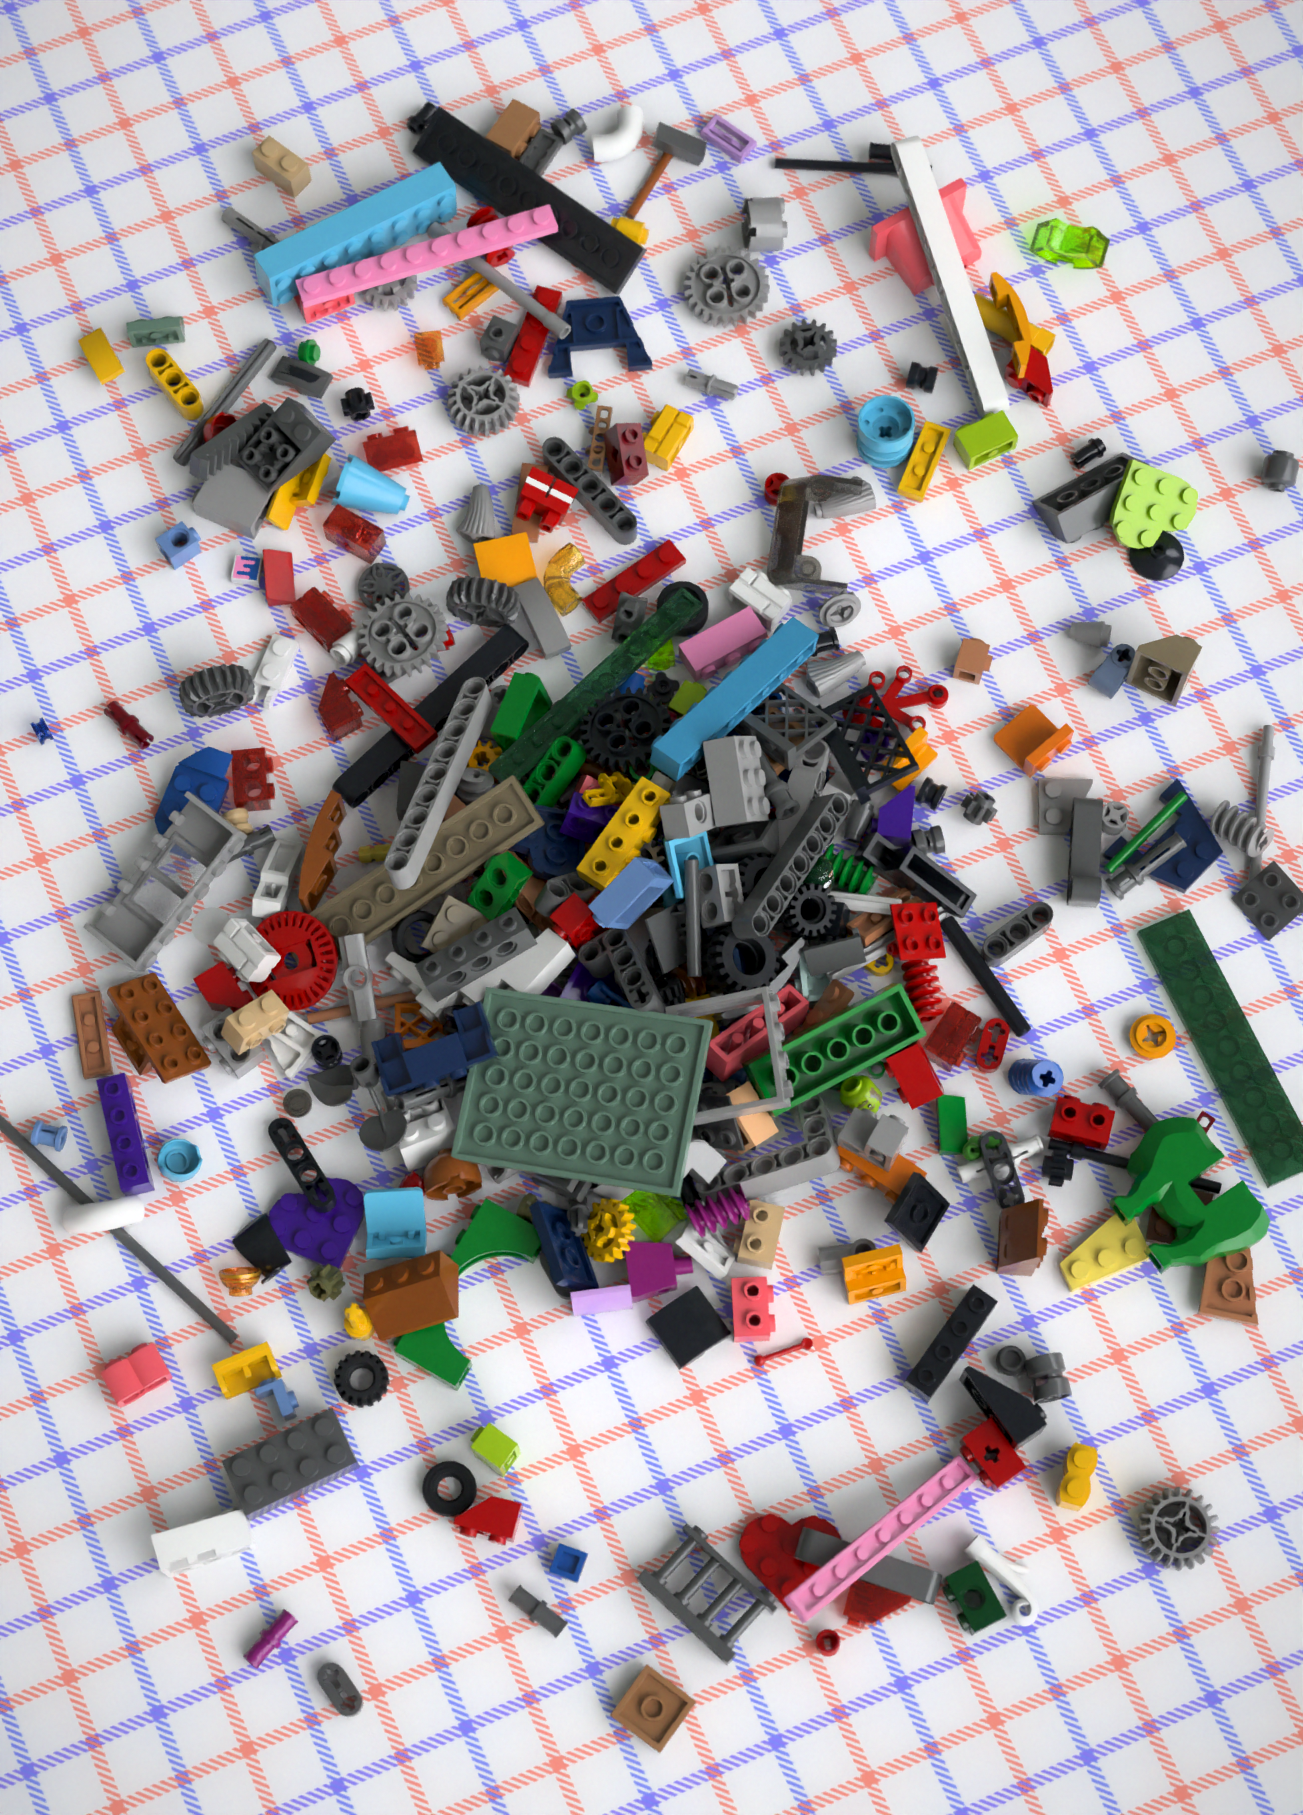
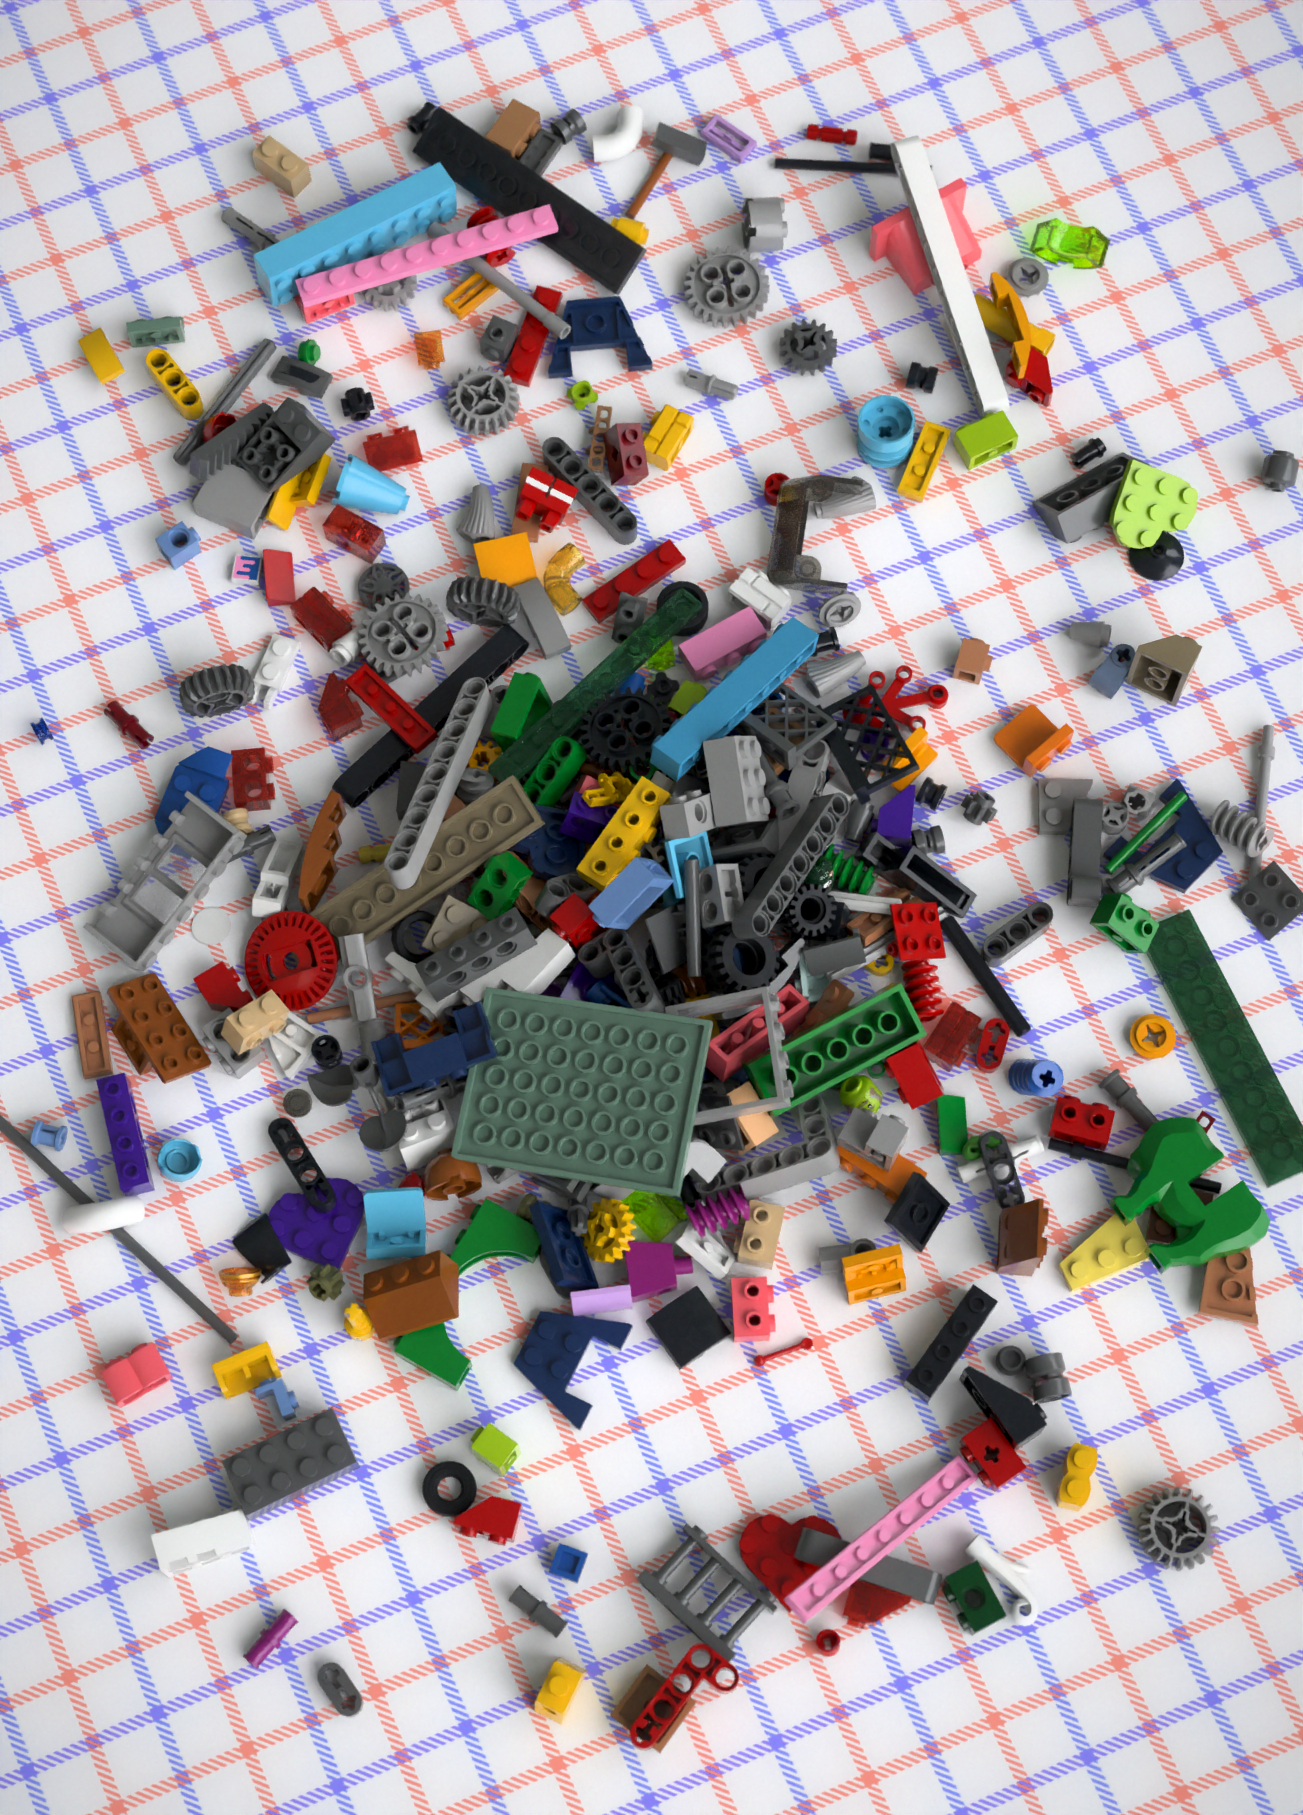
(246, 950): white brick -> none
(361, 1397): black tyre -> none
(555, 1352): none -> dark blue wing
(559, 1690): none -> yellow torso
(678, 1700): none -> red beam
(831, 134): none -> red axle
(1029, 267): none -> light grey gear
(1057, 1168): black gear -> none
(1124, 923): none -> green brick
(1138, 800): none -> light grey piece

